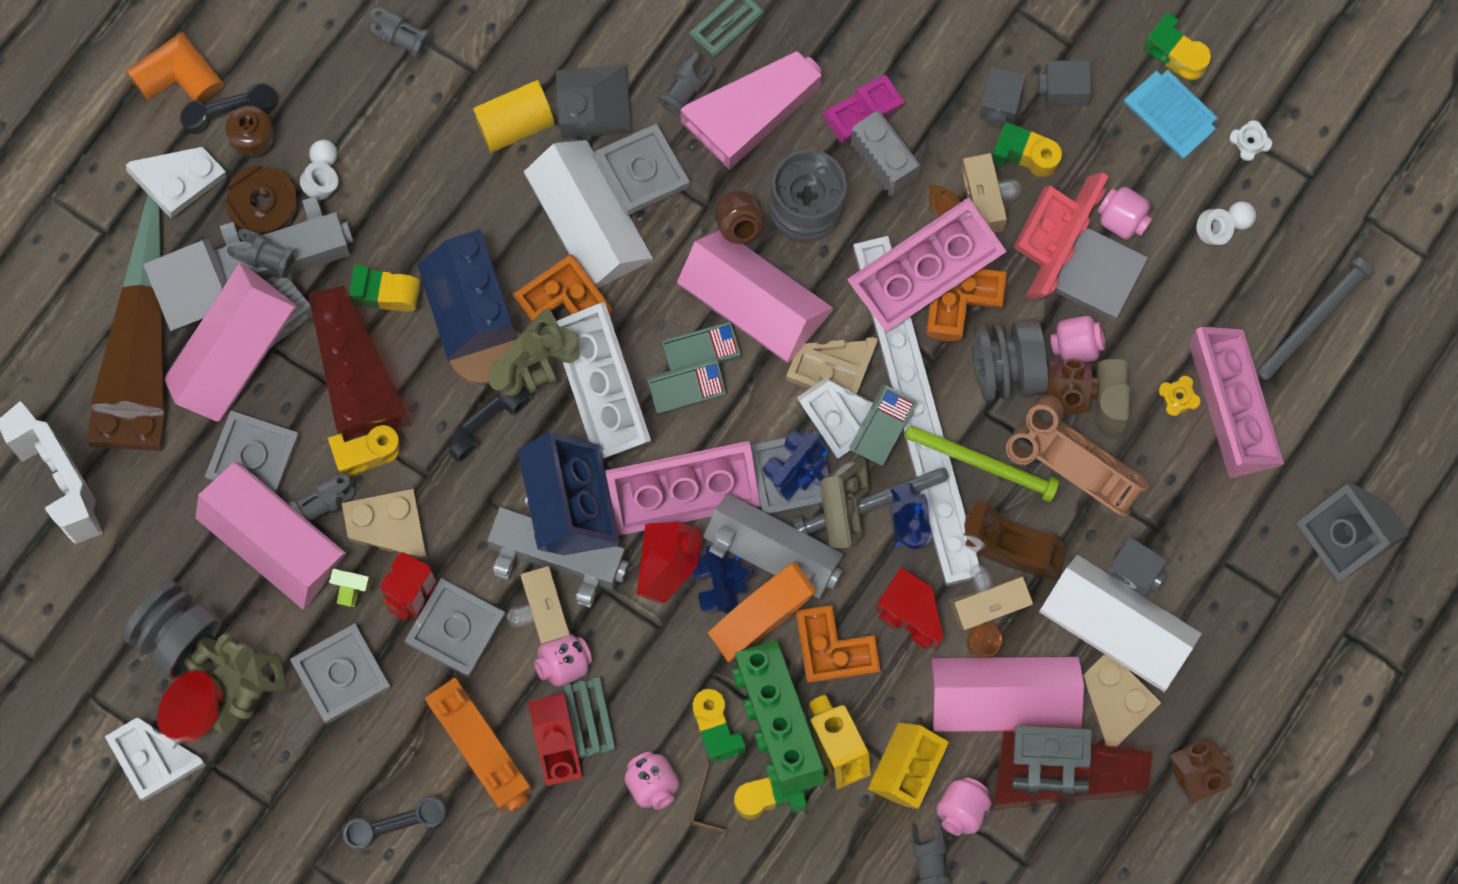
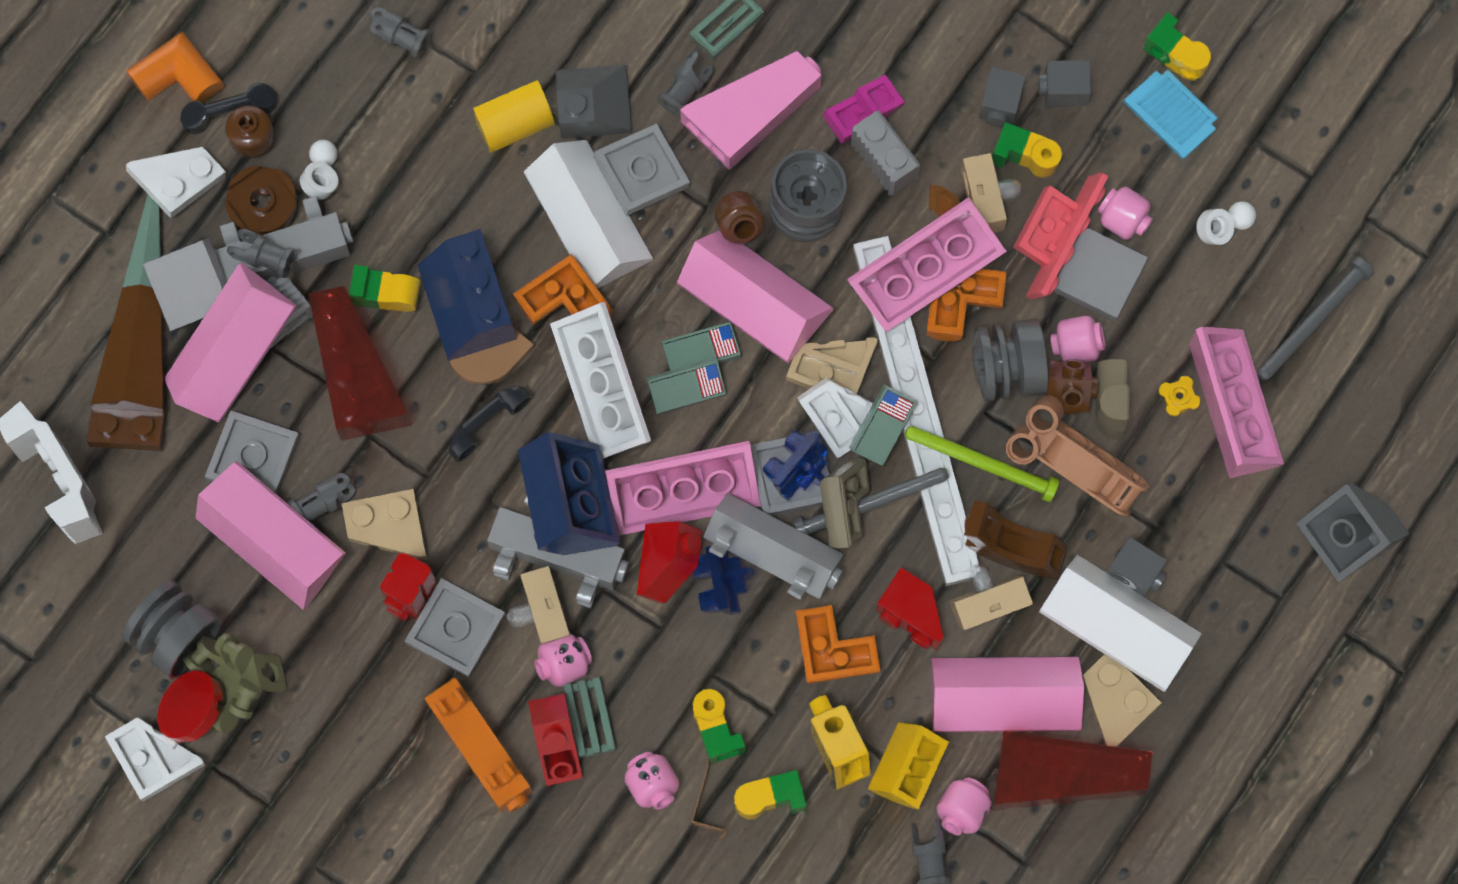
(340, 674): light grey tile -> none
(350, 586): tile -> none
(360, 833): black bar -> none
(365, 452): yellow leg -> none
(534, 347): olive piece -> none
(762, 611): orange slope -> none
(779, 718): green brick -> none
(909, 517): clear blue hips -> none
(984, 640): clear orange plate -> none
(1051, 748): pearl dark grey plate -> none
(1202, 770): reddish brown brick -> none
(1257, 133): white plate -> none

